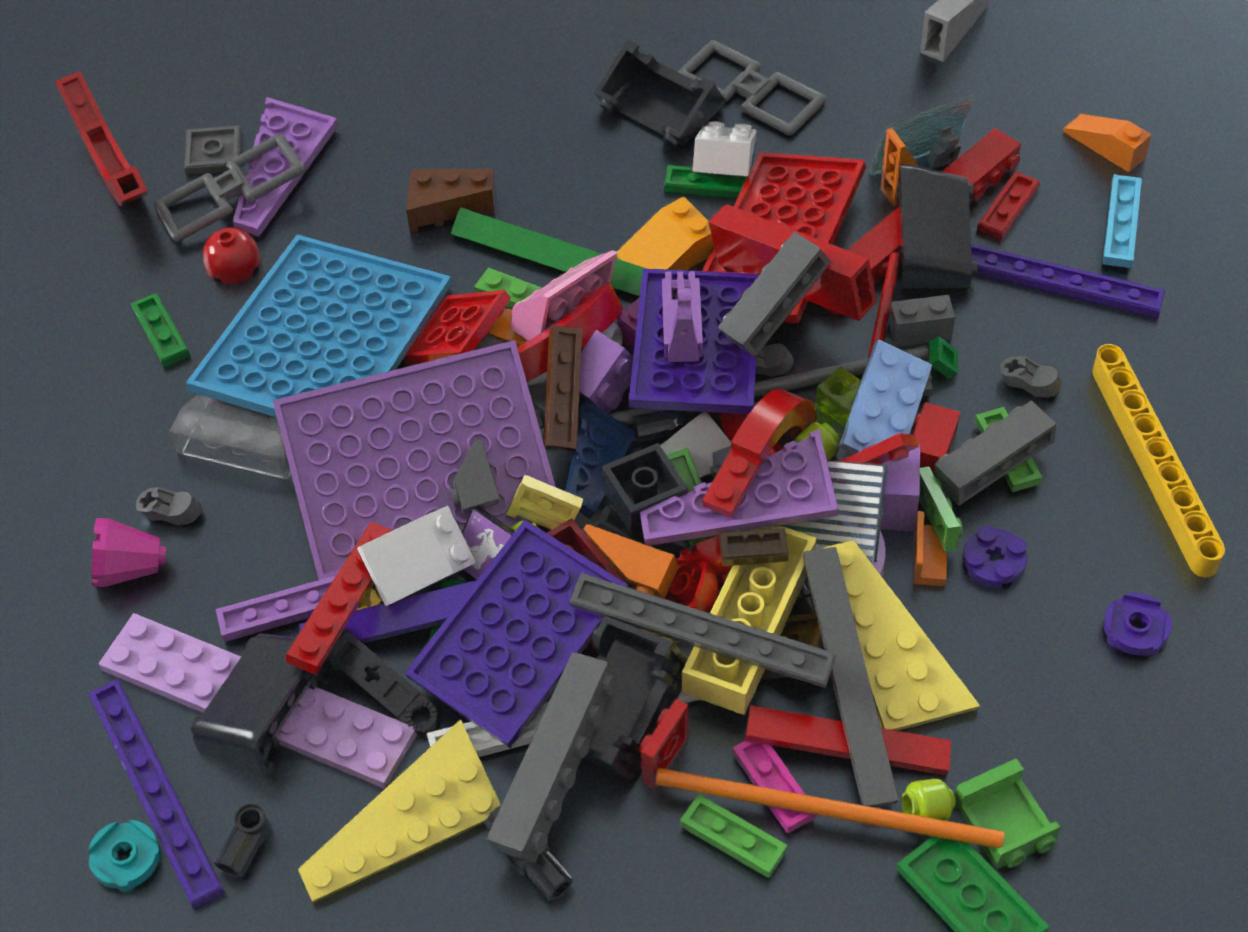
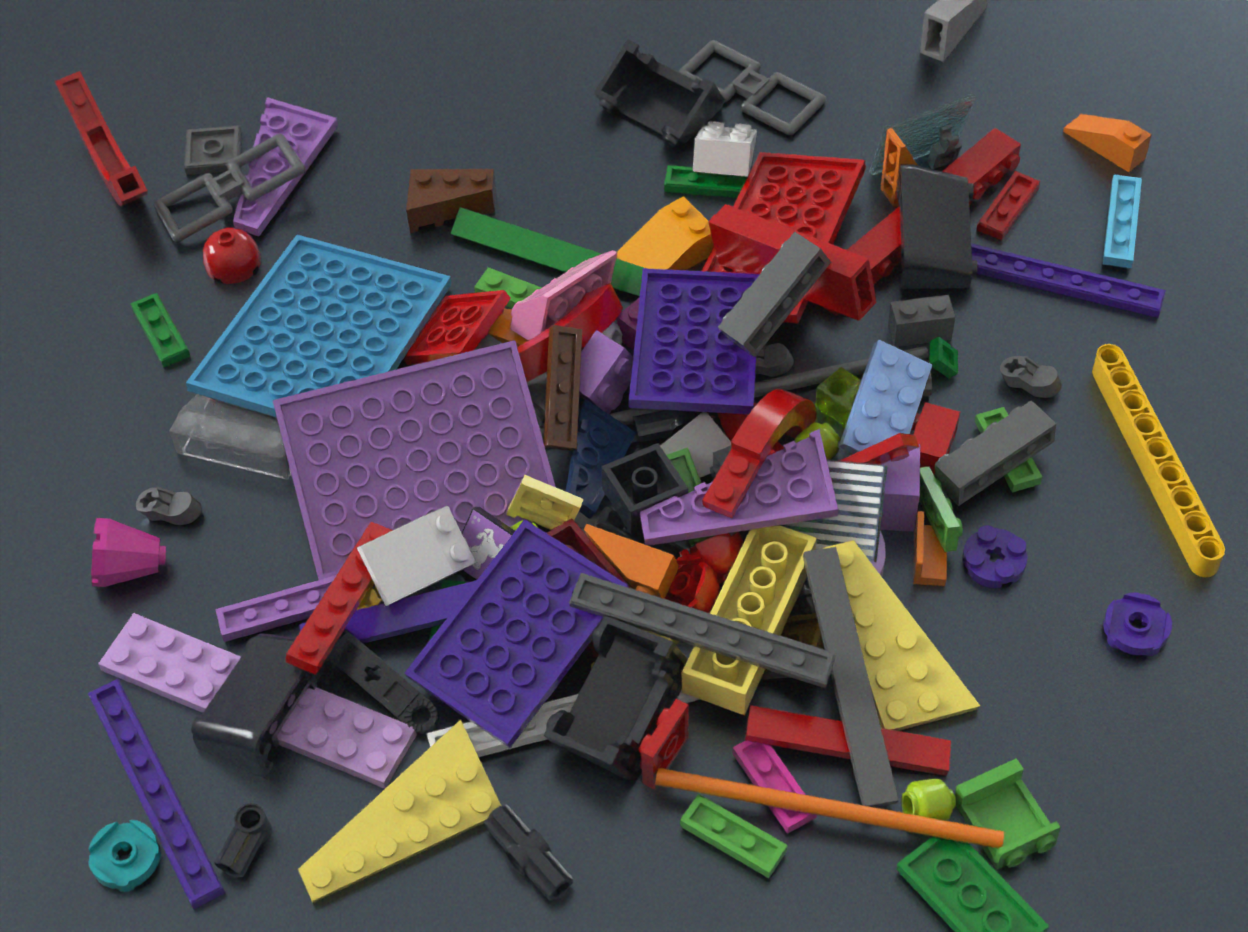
(474, 481): dark grey slope -> none
(553, 757): dark grey brick -> none
(682, 318): medium lavender hinge -> none
(754, 547): dark brown plate -> none
(886, 299): red bar -> none

